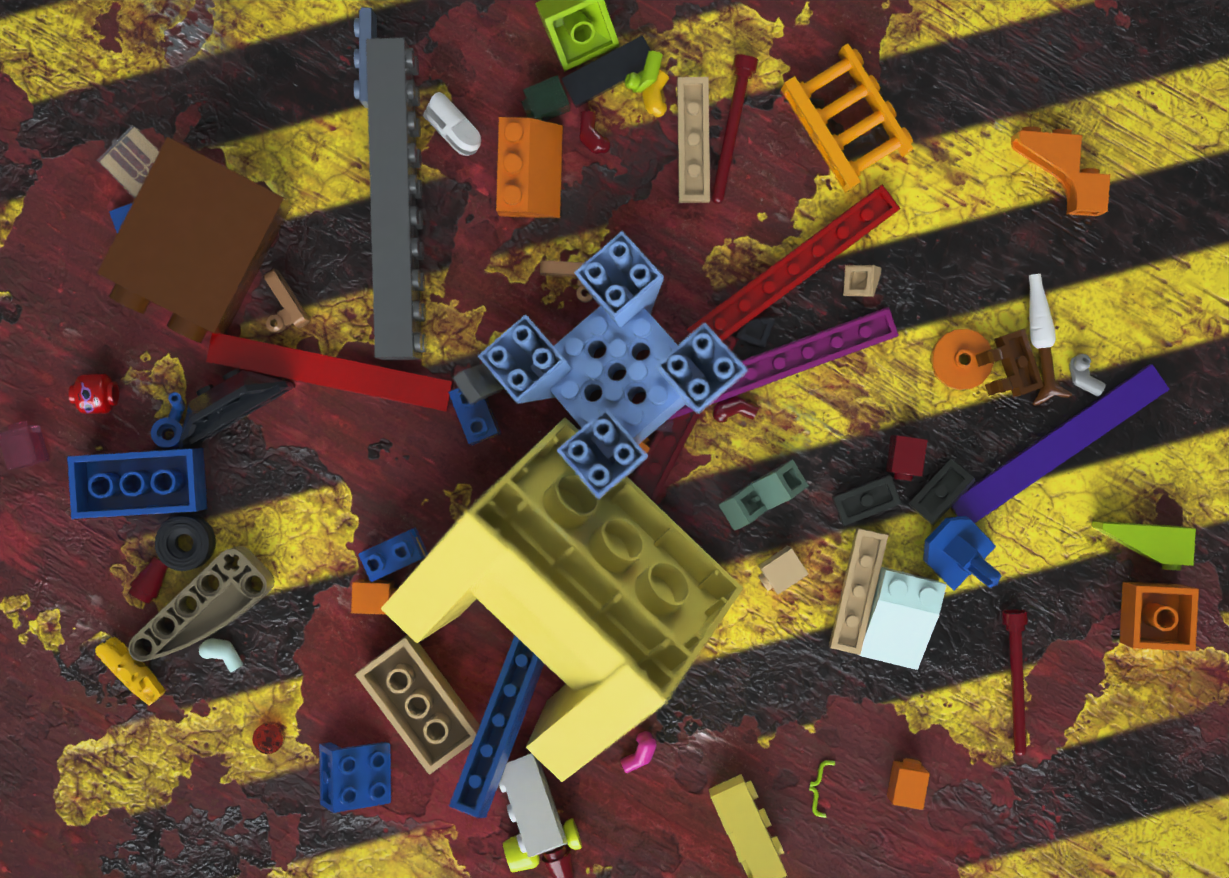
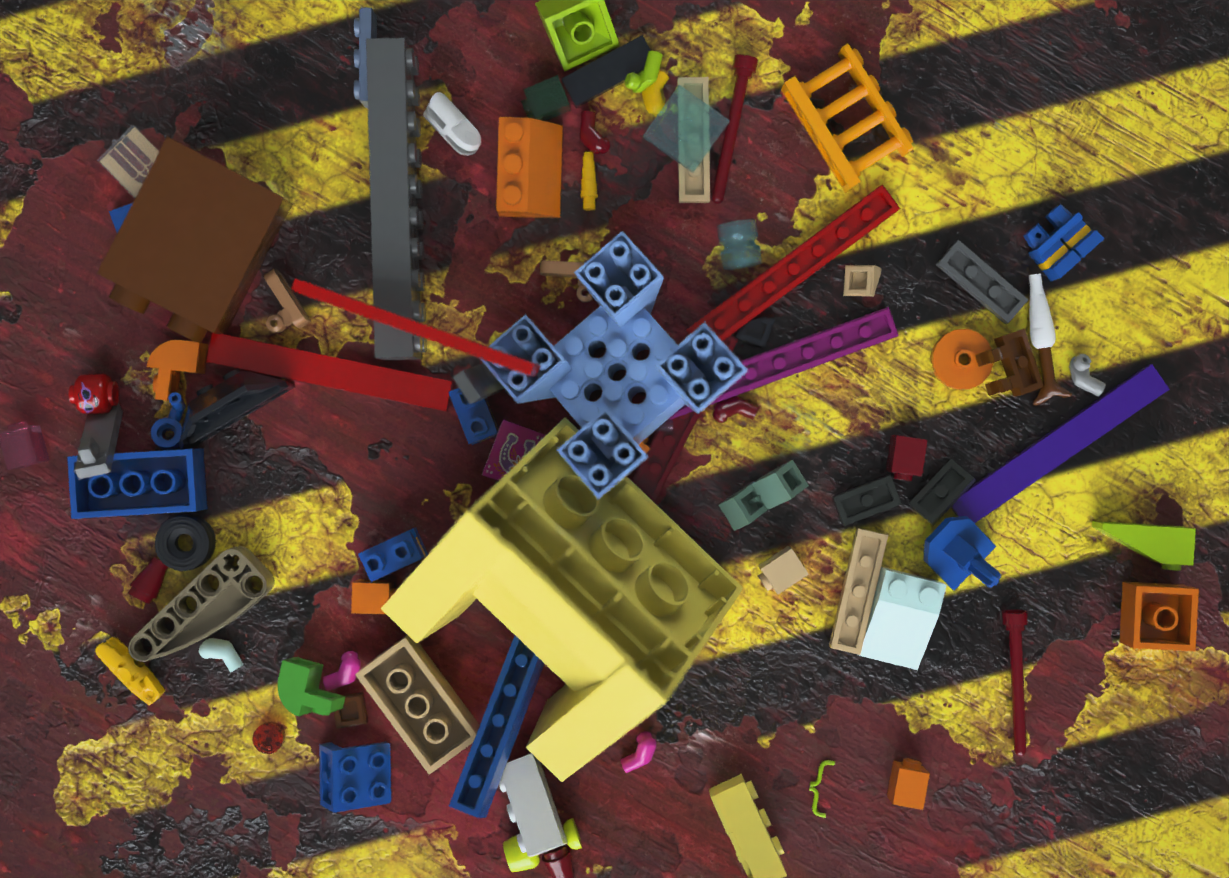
(98, 443): none -> dark grey hinge
(173, 358): none -> orange brick
(300, 688): none -> bright green brick
(346, 674): none -> dark pink arm
(353, 711): none -> reddish brown tile
(415, 327): none -> red tile
(509, 448): none -> dark pink sticker
(588, 182): none -> yellow animal
(686, 129): none -> clear light blue tile
(739, 244): none -> clear light blue wheel
(982, 282): none -> dark grey plate
(1060, 156): orange arch -> none
(1064, 246): none -> blue hips

